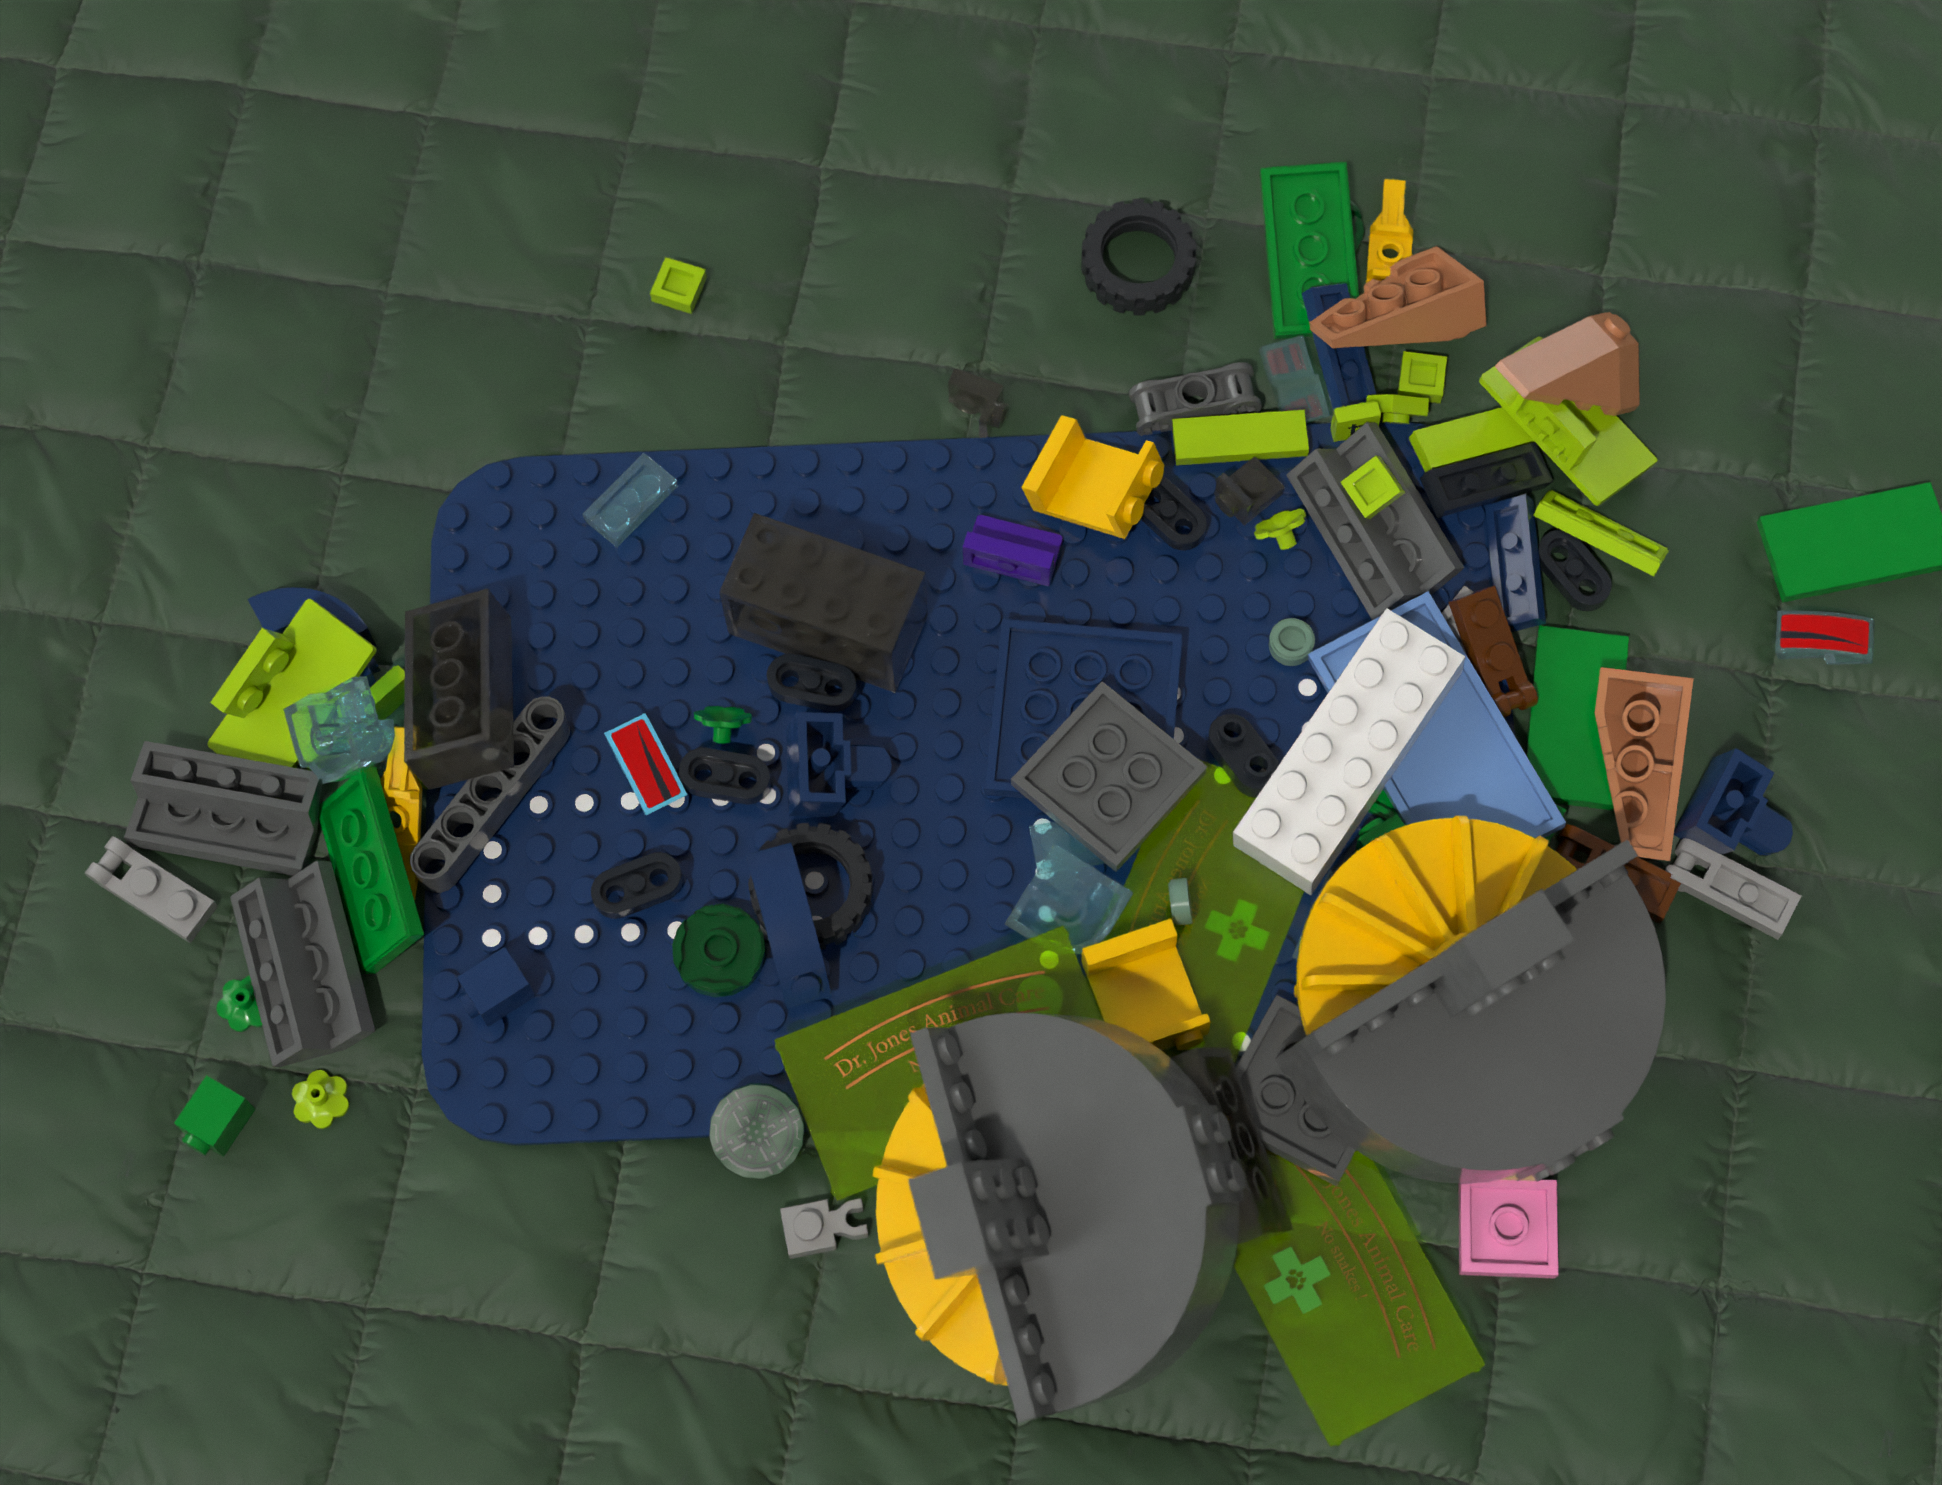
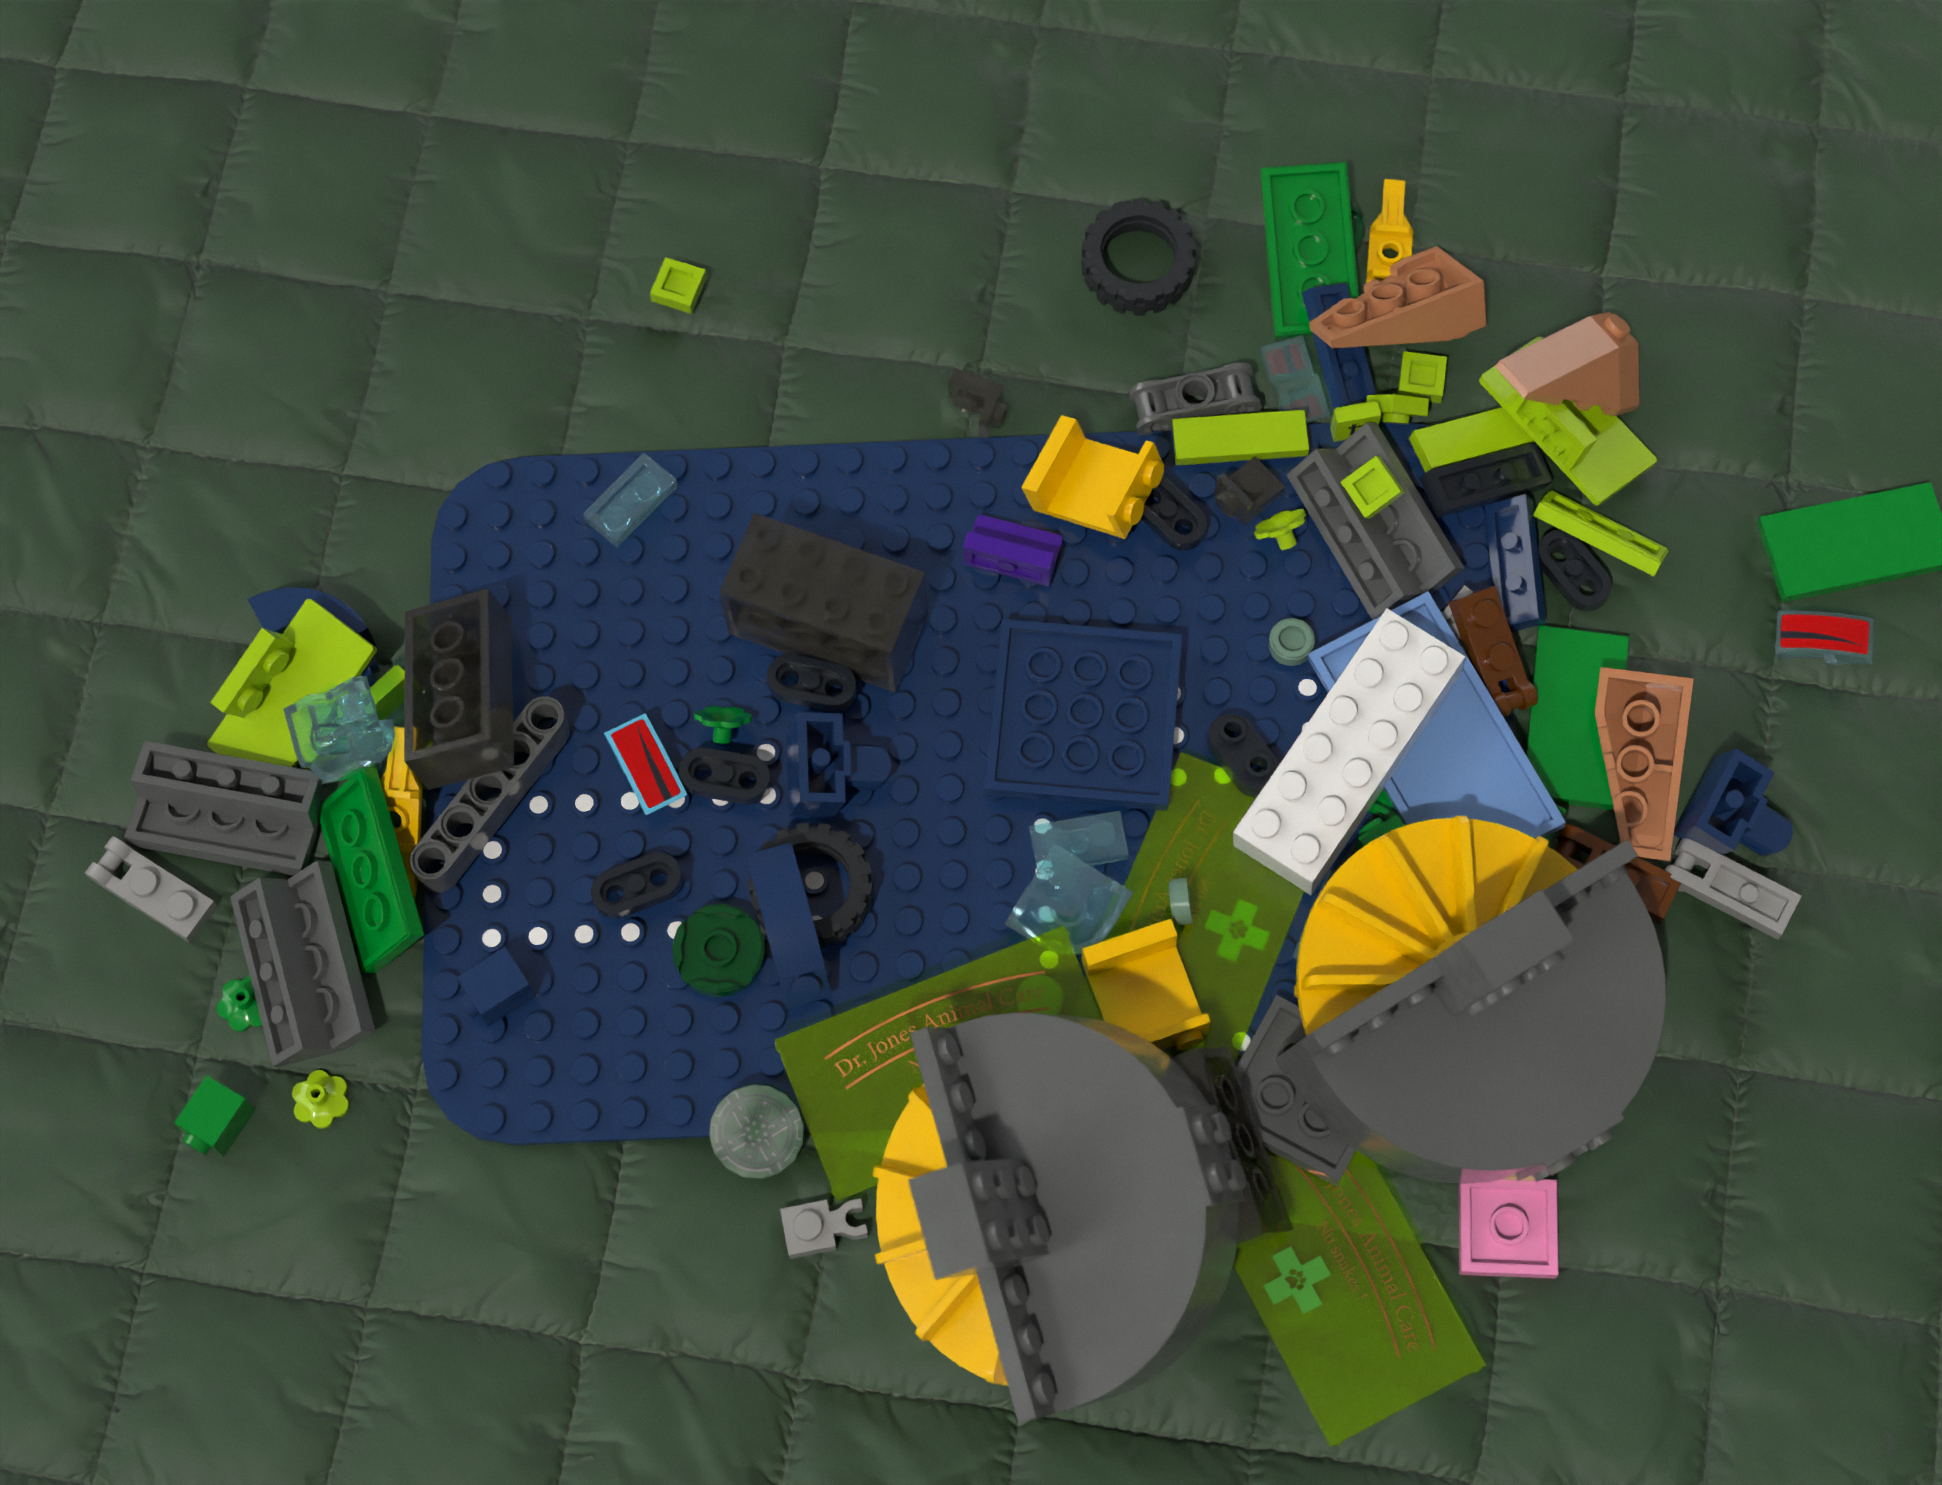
(1109, 776): dark grey plate -> none

